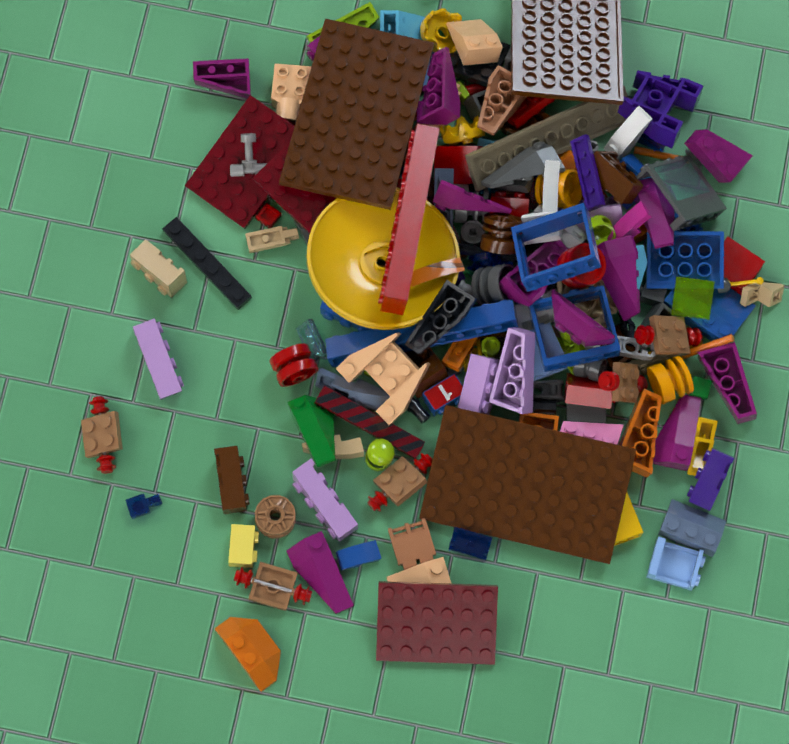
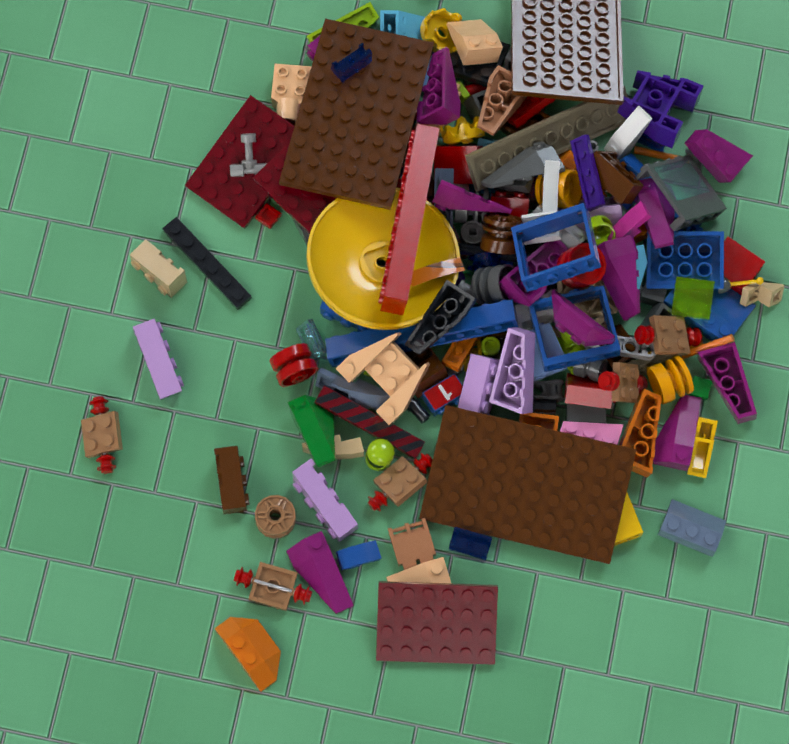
(139, 505): clear blue plate -> none
(226, 76): magenta wedge -> none
(242, 546): light yellow brick -> none
(270, 238): tan hinge -> none
(352, 63): none -> clear blue hinge
(624, 328): black pin -> none
(675, 564): light blue panel -> none
(710, 478): dark purple wedge -> none

